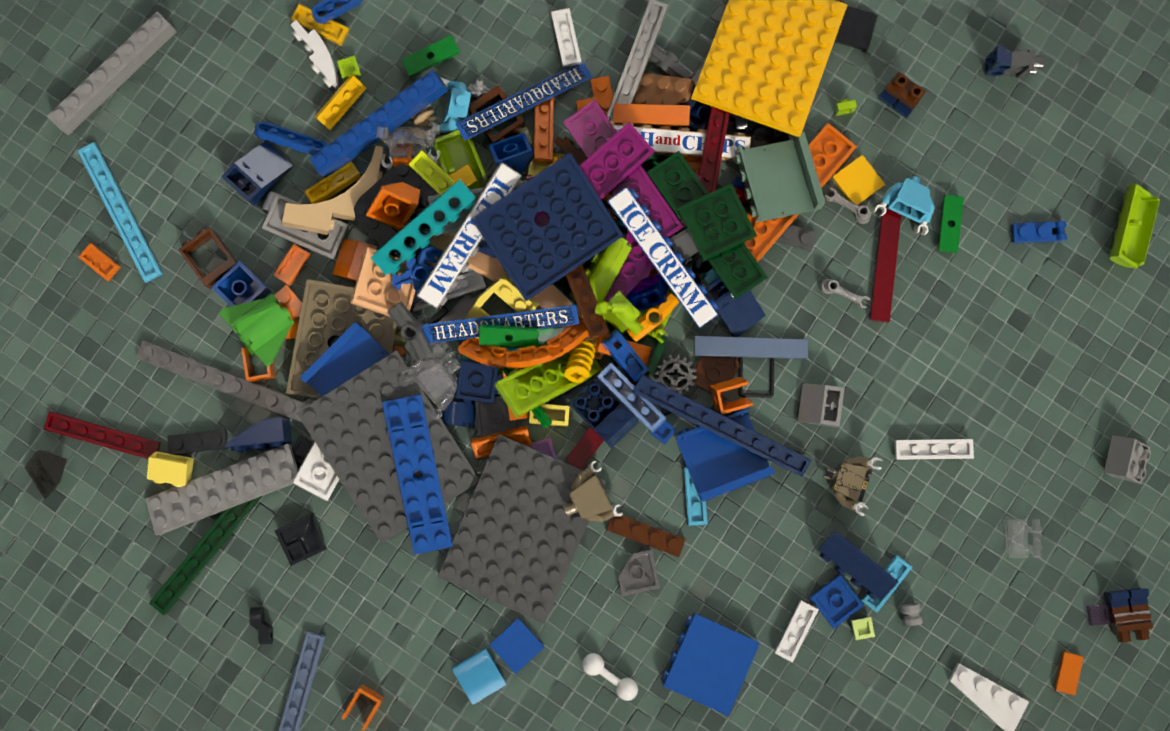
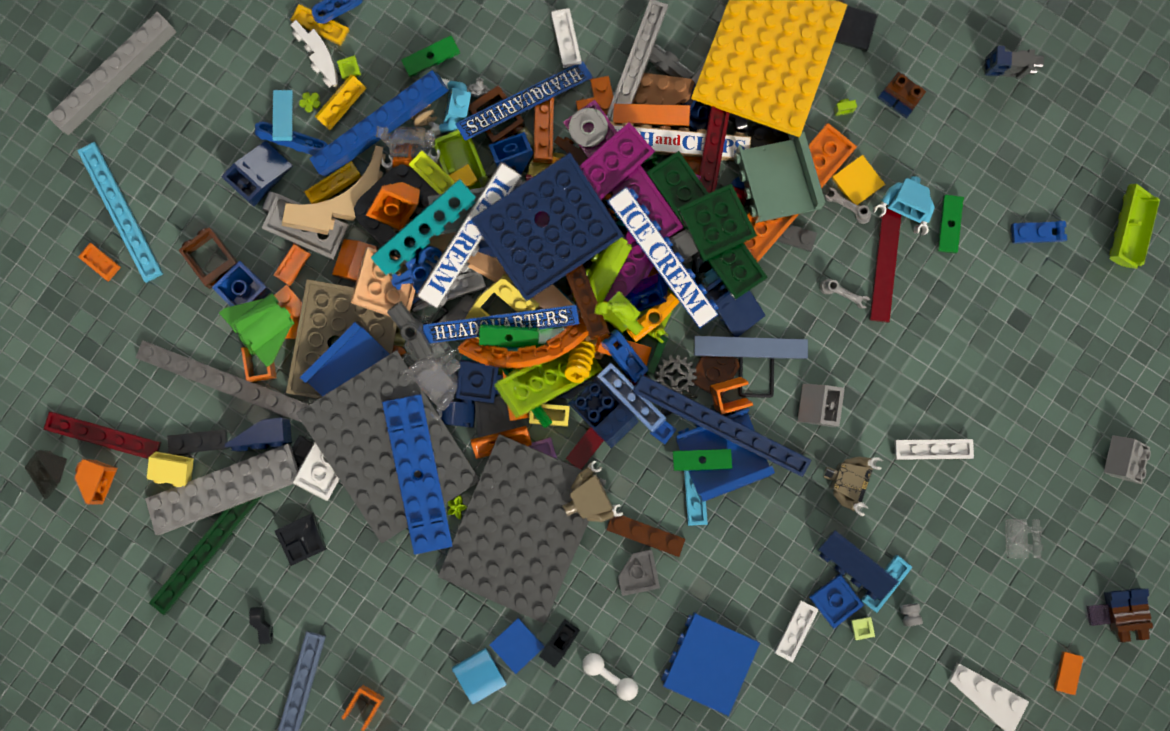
(94, 480): none -> orange slope
(282, 115): none -> medium azure tile
(309, 101): none -> lime plant
(456, 507): none -> lime plant
(559, 643): none -> black slope
(592, 138): none -> light grey tile
(714, 460): none -> green tile

